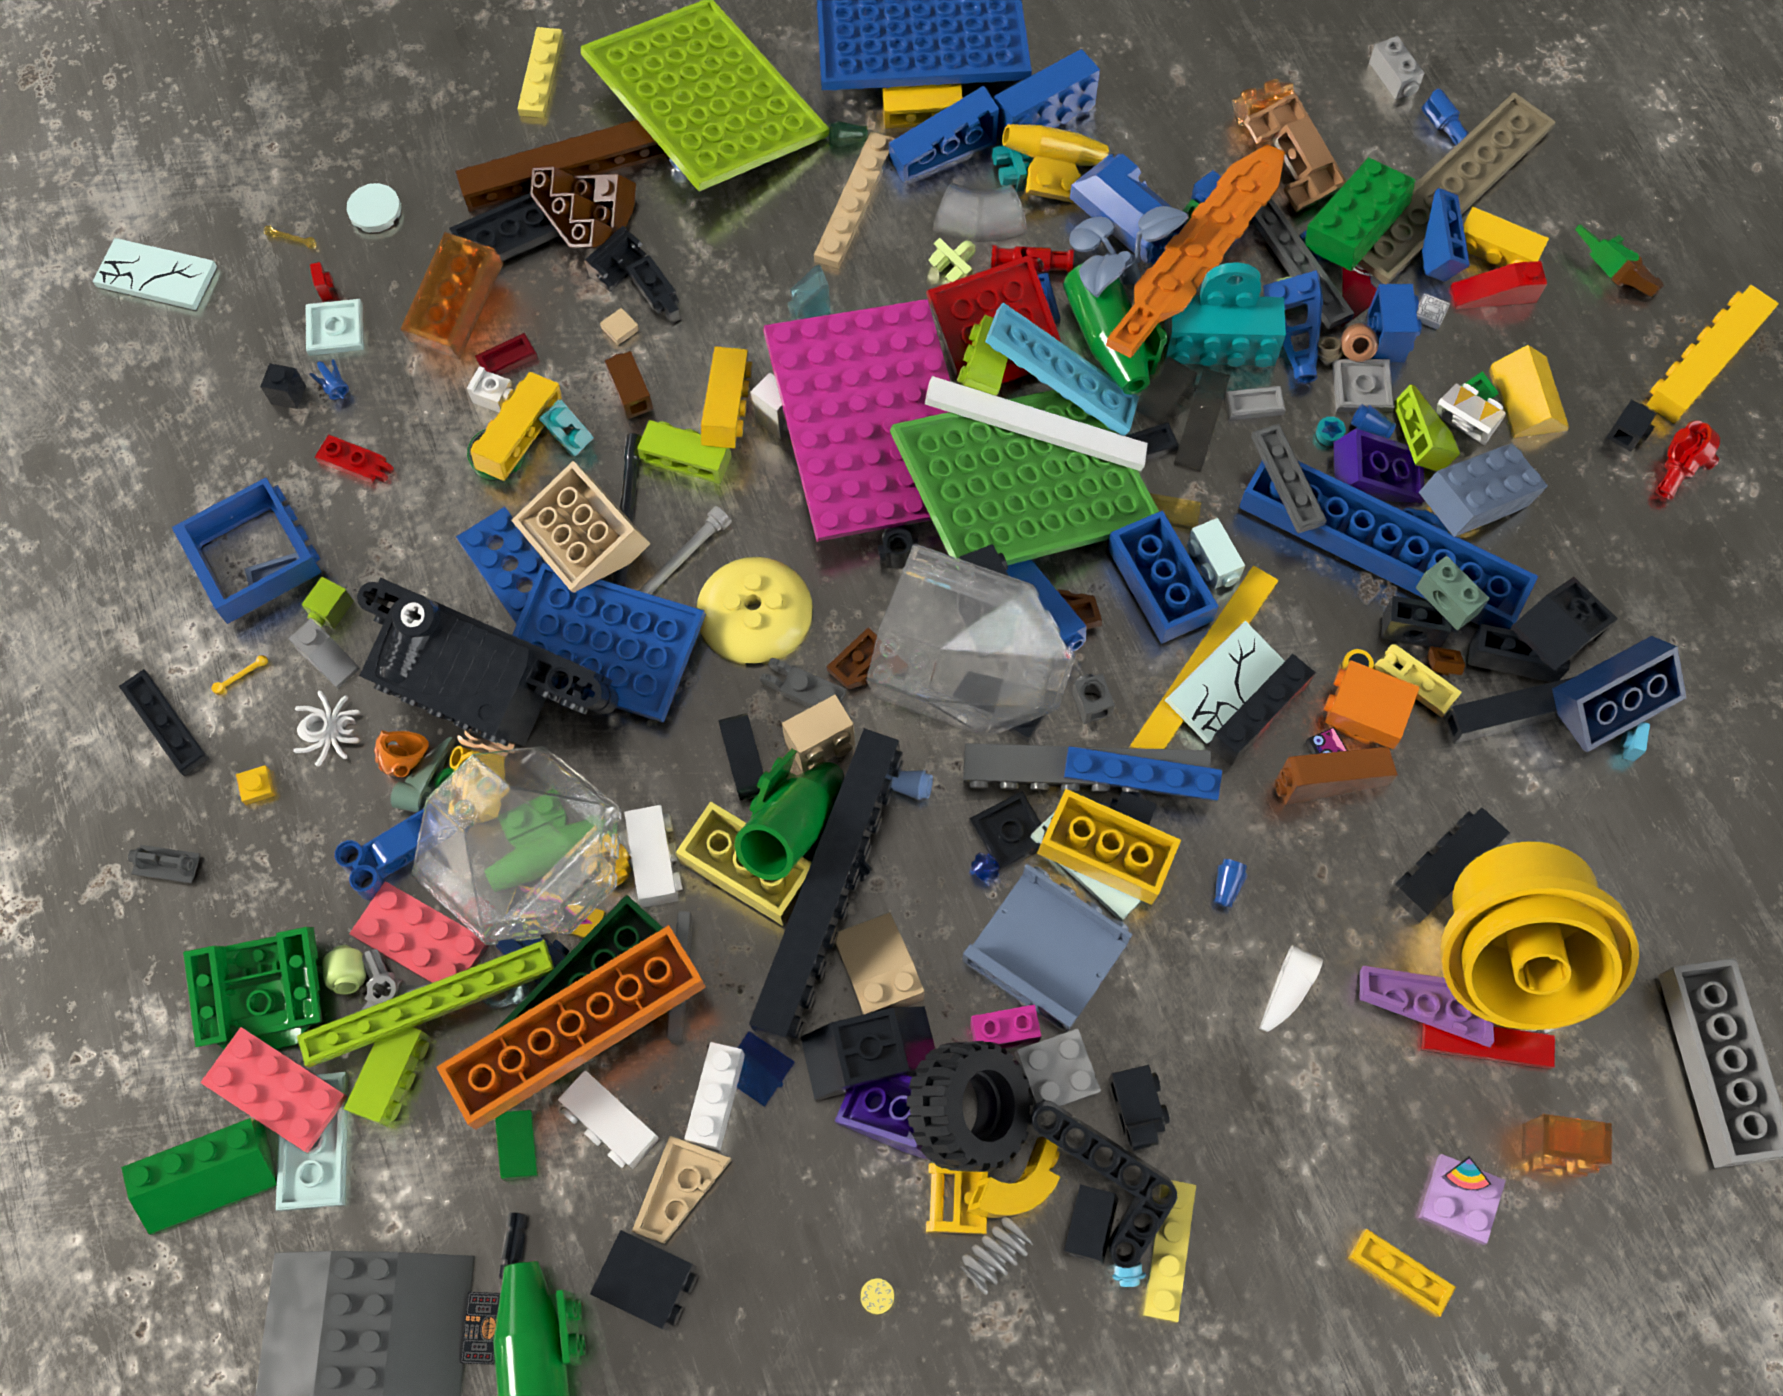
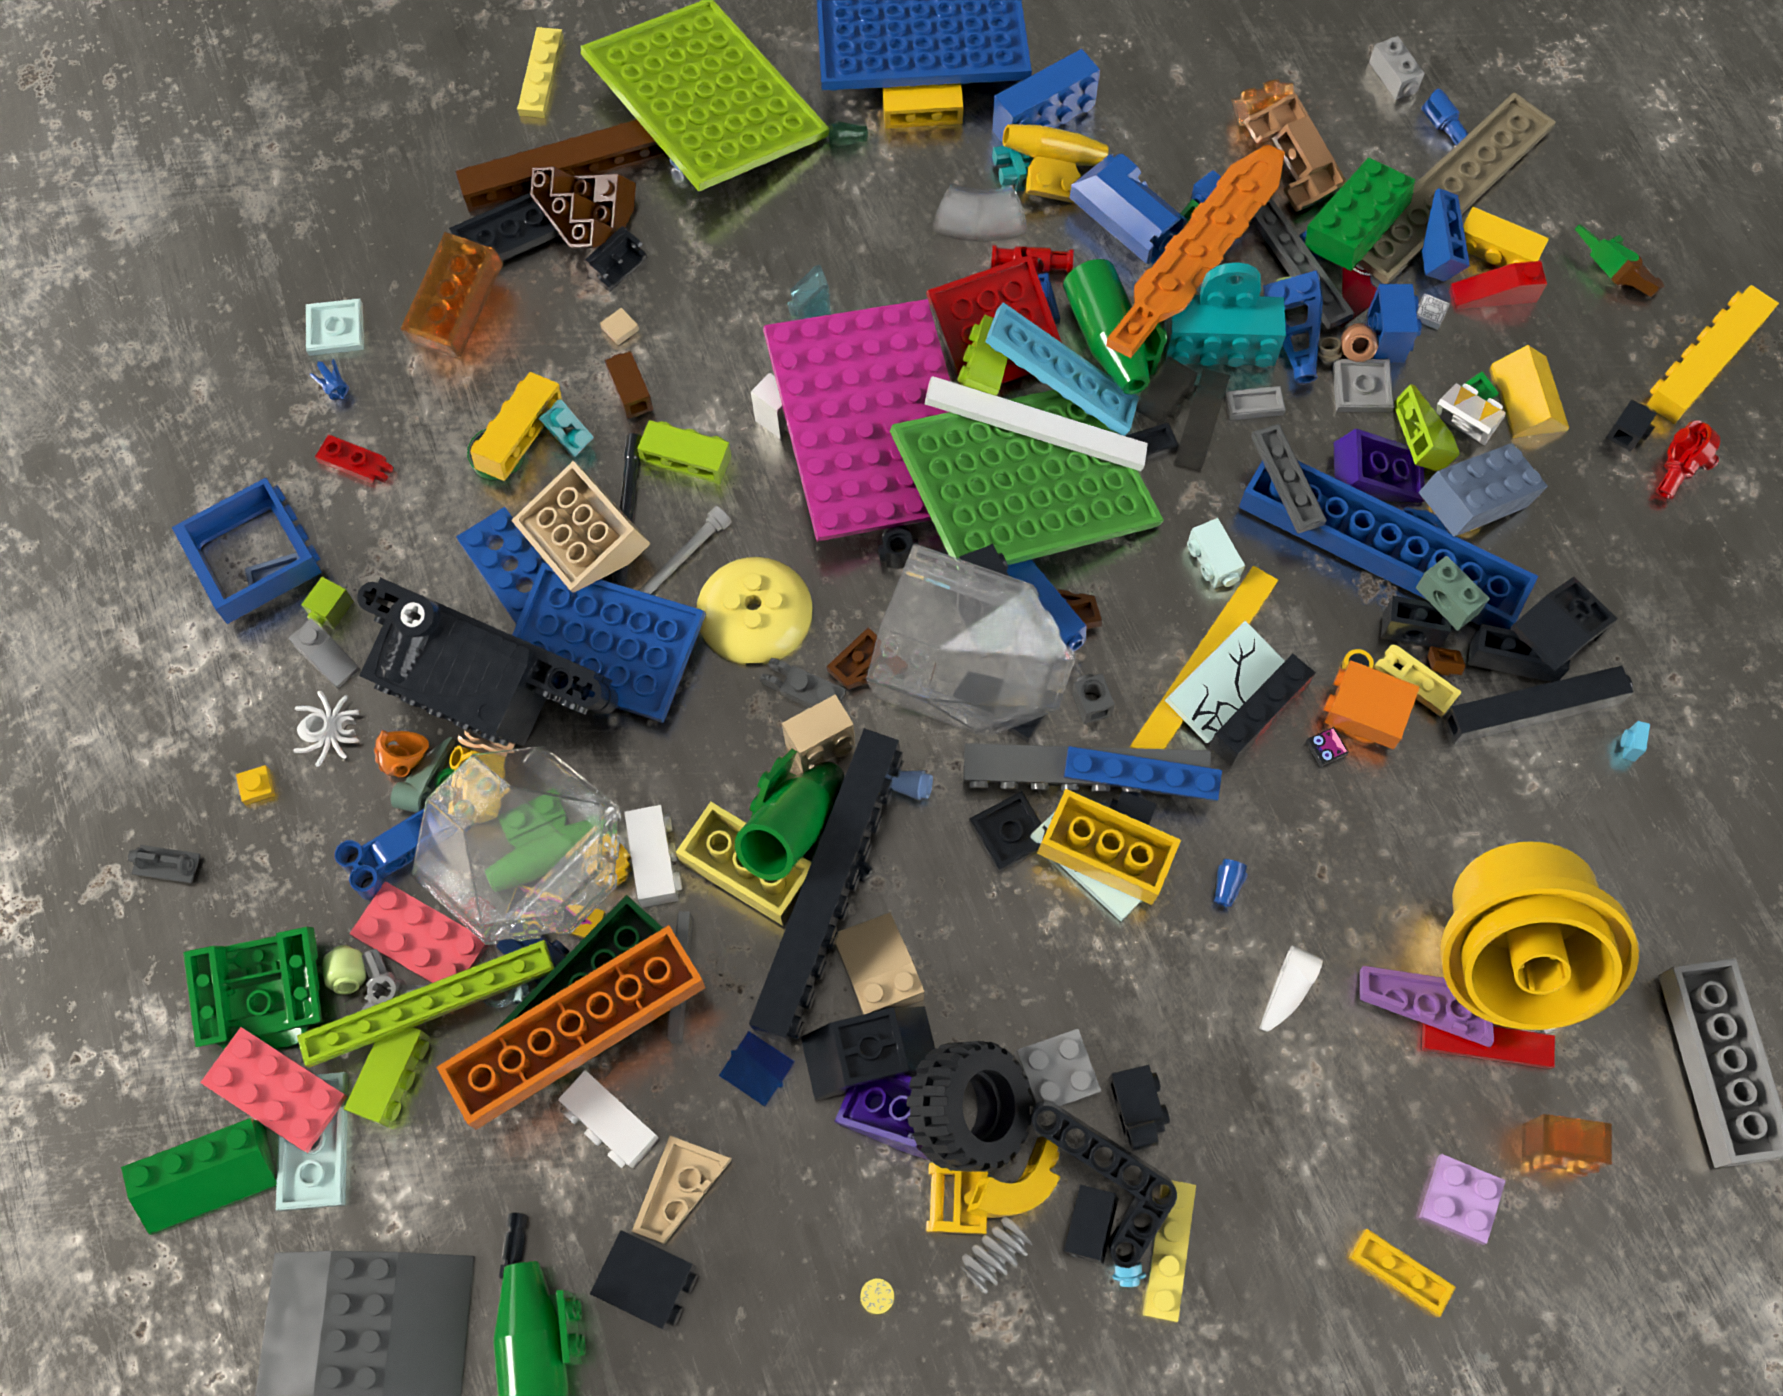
(155, 273): light aqua tile -> none
(164, 722): black tile -> none
(219, 688): yellow hinge -> none
(283, 386): black brick -> none
(309, 241): clear yellow hinge -> none
(322, 281): red plate -> none
(373, 207): light aqua tile -> none
(480, 1328): tile -> none
(489, 389): white brick -> none
(507, 355): dark red tile -> none
(516, 1145): green slope -> none
(655, 287): black hinge -> none
(715, 1096): white brick -> none
(725, 397): yellow brick -> none
(742, 754): black beam -> none
(853, 201): tan plate -> none
(946, 136): blue wedge -> none
(958, 258): yellowish green hips -> none
(985, 867): clear blue plate -> none
(1007, 1027): dark pink brick -> none
(1048, 947): sand blue panel -> none
(1100, 270): sand blue plant -> none
(1162, 577): blue brick -> none
(1179, 511): clear yellow tile -> none
(1330, 430): teal tile -> none
(1334, 774): dark orange slope -> none
(1372, 421): blue cone -> none
(1439, 872): black brick -> none
(1466, 1176): tile -> none
(1621, 692): dark blue slope -> none

